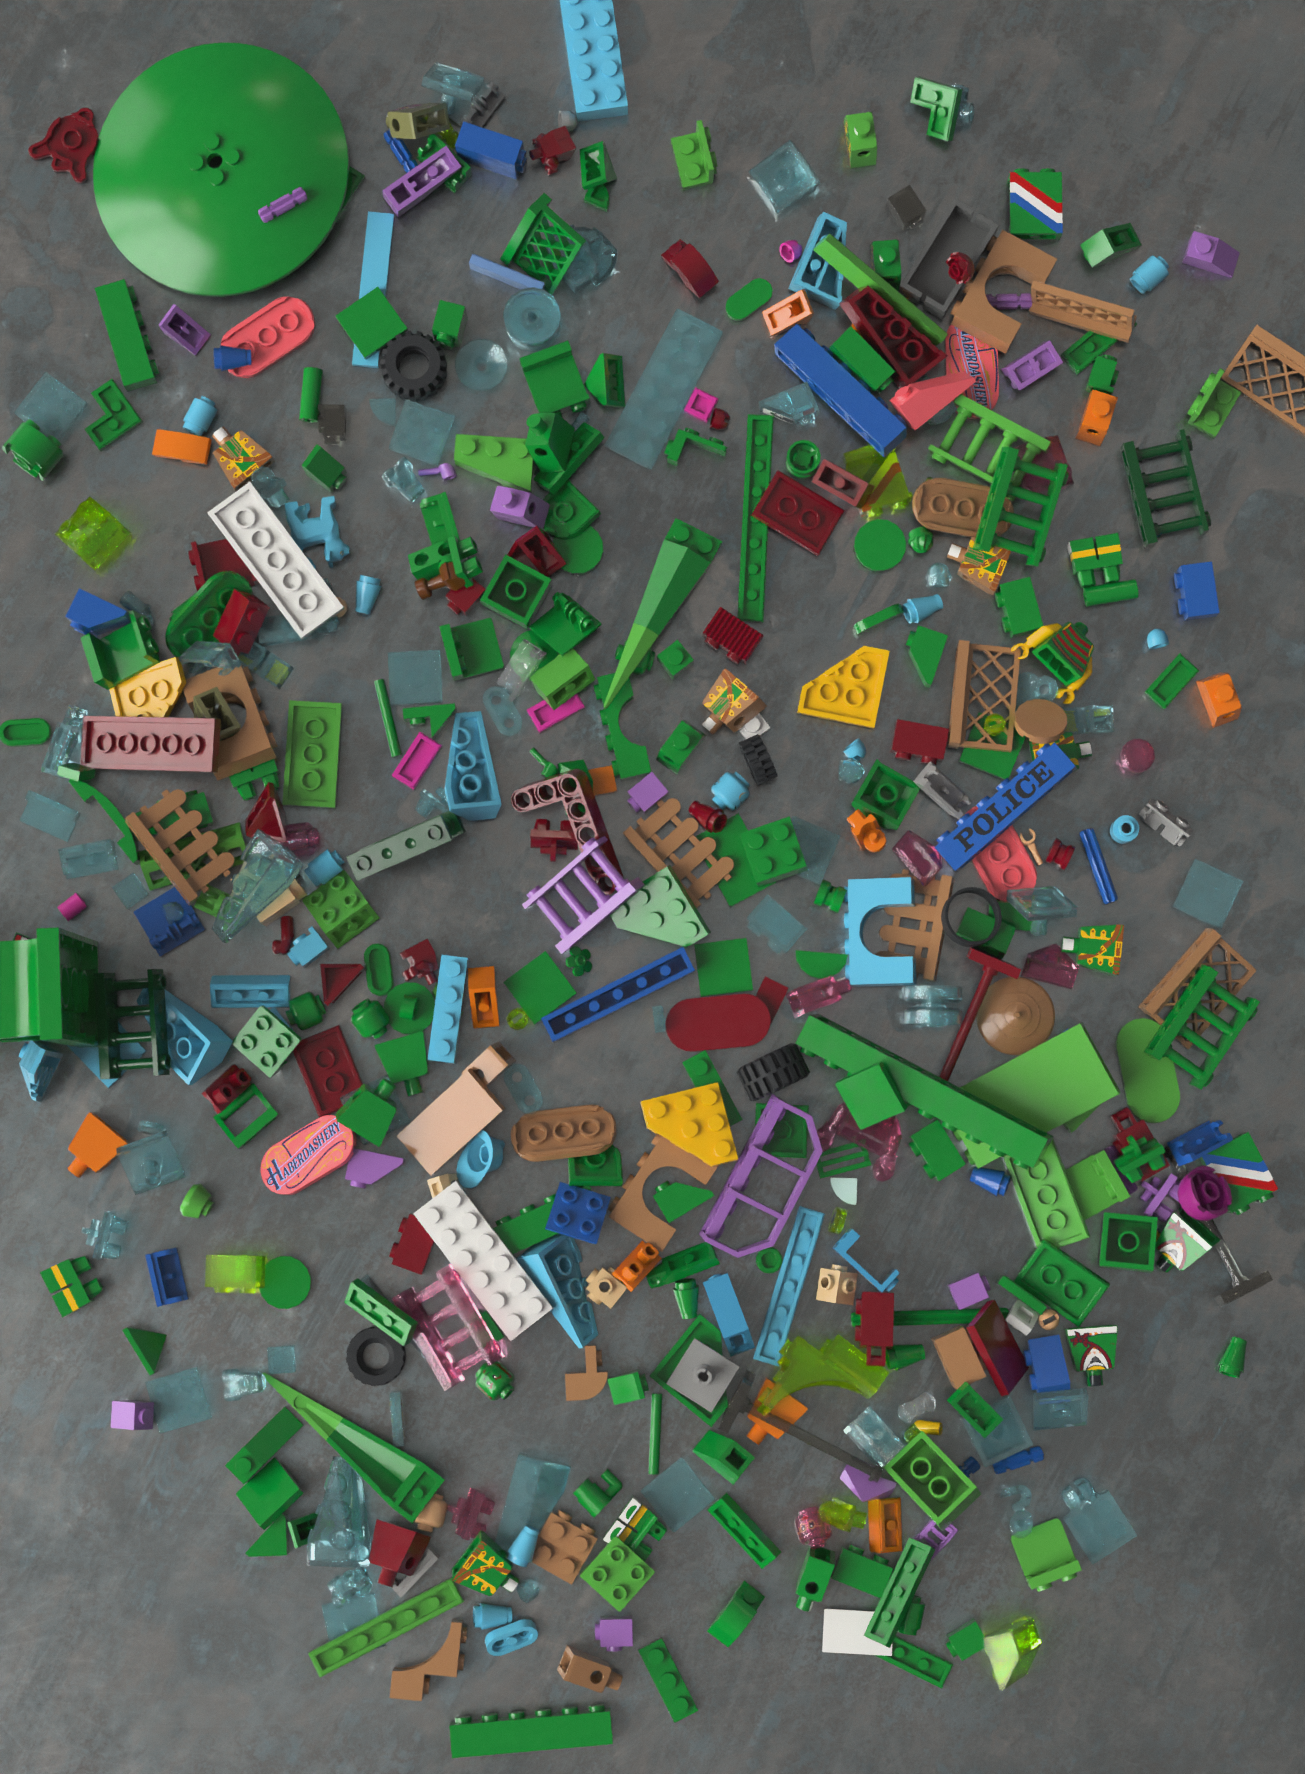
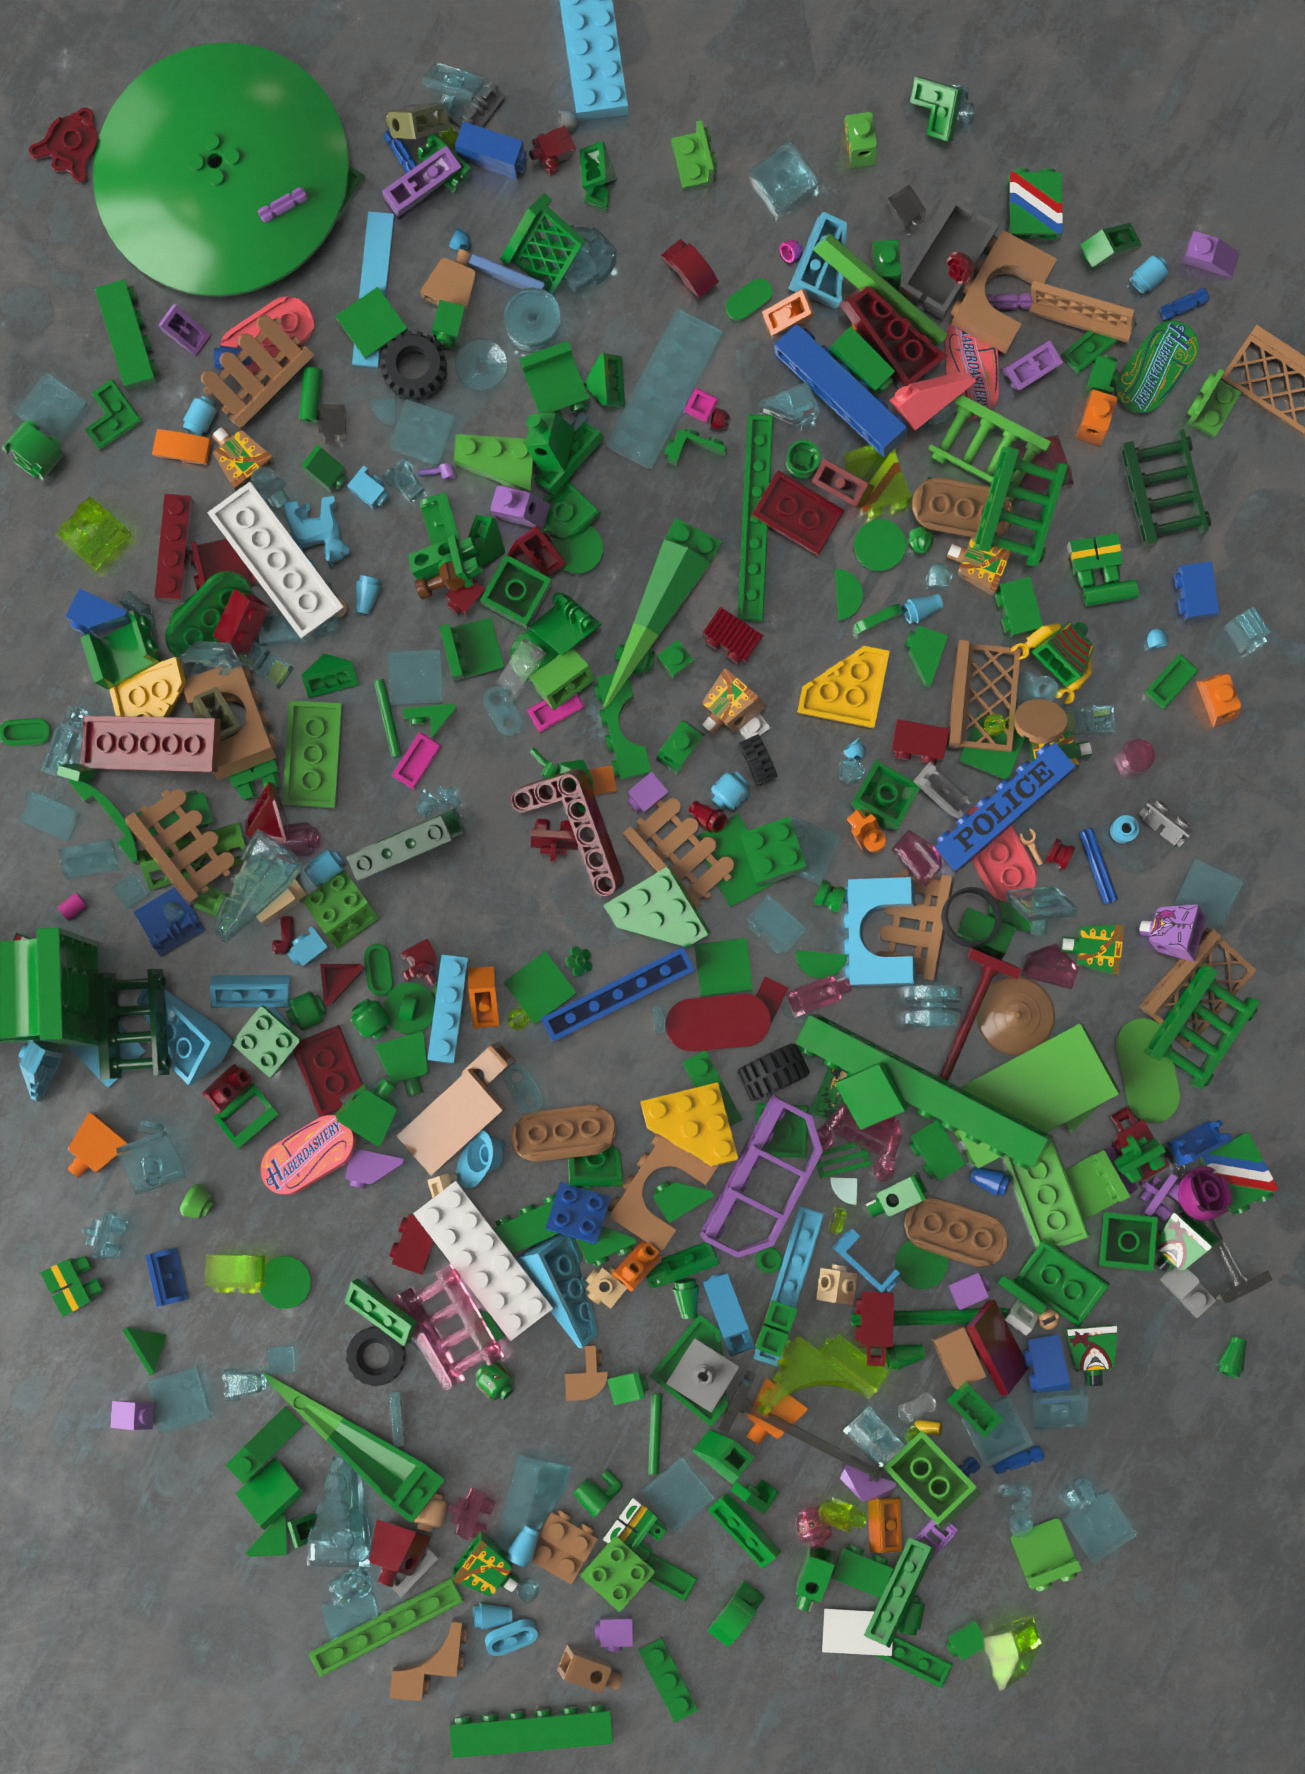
(174, 548): none -> dark red brick
(277, 374): none -> medium nougat fence
(329, 675): none -> green slope
(368, 488): none -> medium azure brick
(451, 281): none -> medium nougat torso
(460, 240): none -> dark azure hinge
(470, 772): medium azure wedge -> none
(488, 539): none -> green slope
(587, 919): fence -> none
(608, 1243): none -> green slope
(671, 1577): none -> green tile
(758, 1497): none -> green bracket
(776, 1328): none -> green hips
(828, 1096): none -> tile
(848, 594): none -> green tile
(908, 1190): none -> torso
(919, 1267): none -> green tile
(956, 1232): none -> medium nougat tile
(1156, 367): none -> green tile
(1176, 930): none -> medium lavender torso
(1184, 304): none -> blue axle
(1188, 1290): none -> light grey slope
(1247, 631): none -> clear light blue brick

